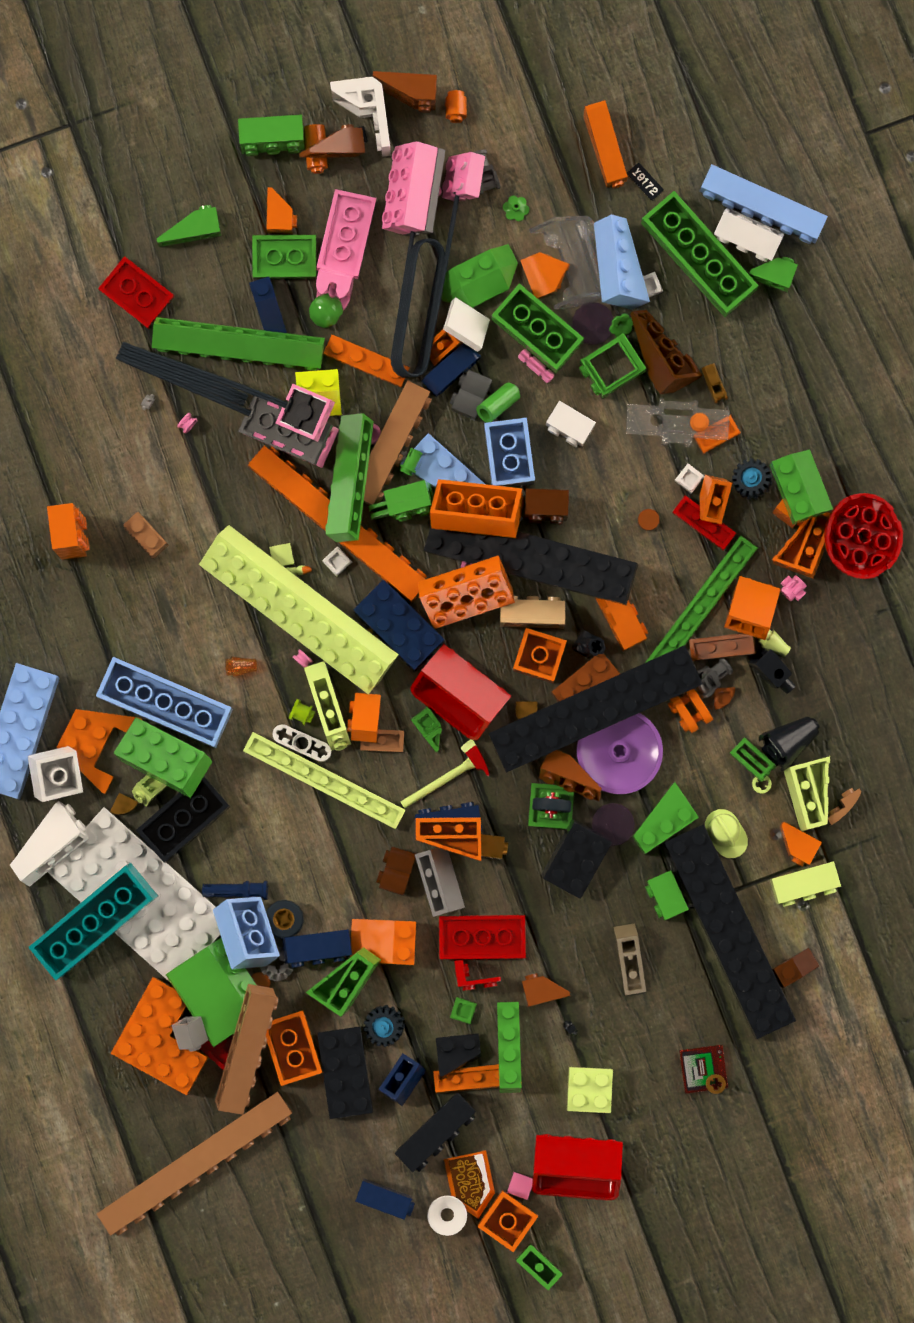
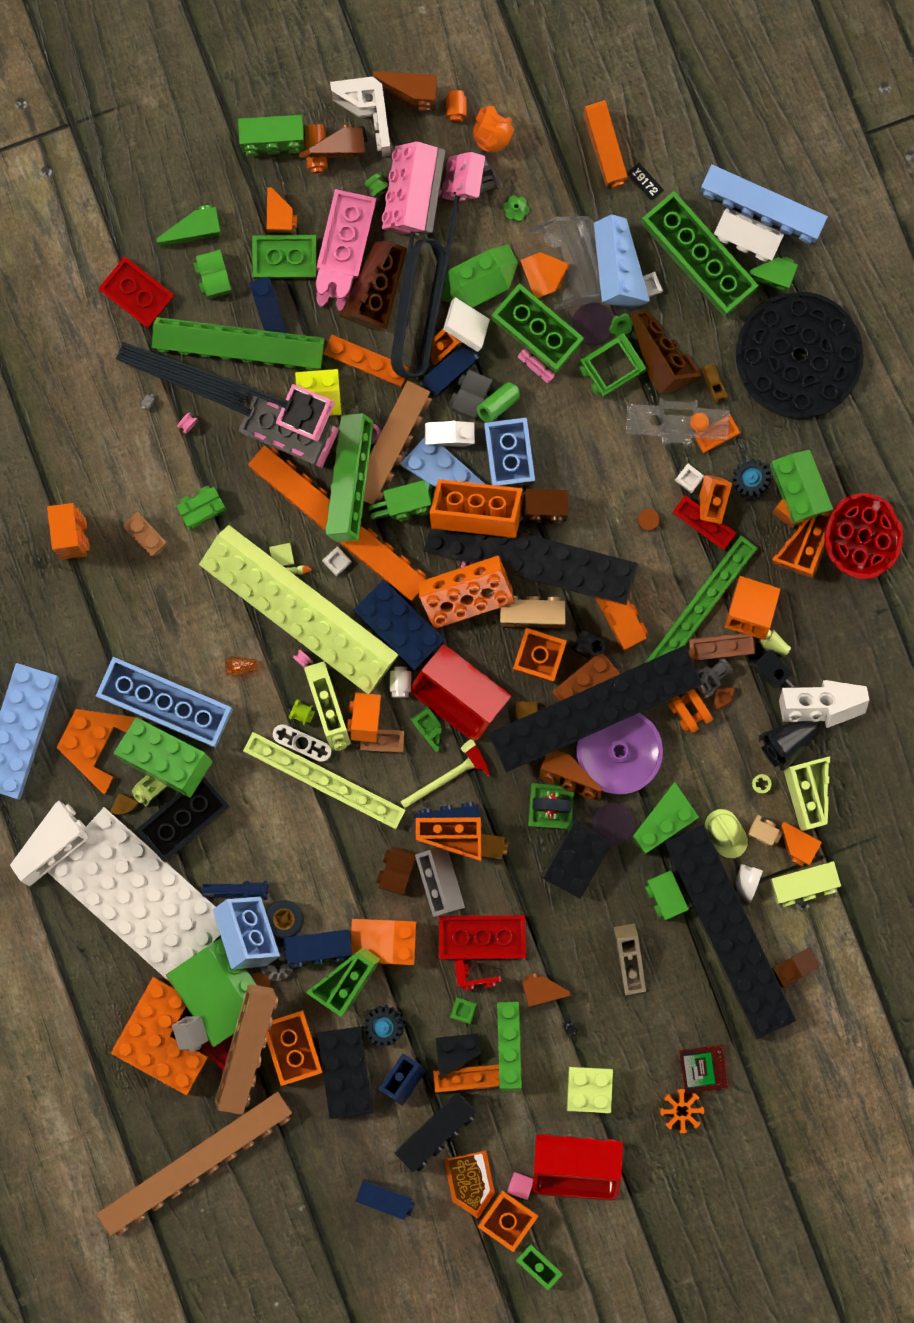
(55, 774): white brick -> none
(93, 921): teal brick -> none
(200, 507): none -> bright green brick
(213, 274): none -> bright green brick
(325, 310): bright green hair -> none
(376, 287): none -> reddish brown wedge
(377, 184): none -> bright green wheel
(400, 682): none -> white brick
(411, 462): bright green pin -> none
(447, 1227): white piece -> none
(450, 433): none -> white slope
(492, 130): none -> orange helmet
(570, 424): white brick -> none
(681, 1103): none -> orange gear
(720, 1079): pearl gold bush -> none
(747, 882): none -> white brick
(764, 831): none -> tan brick
(765, 771): bright green tile -> none
(793, 588): bright pink gear -> none
(806, 324): none -> black plate
(830, 703): none -> white brick
(847, 802): medium nougat slope -> none

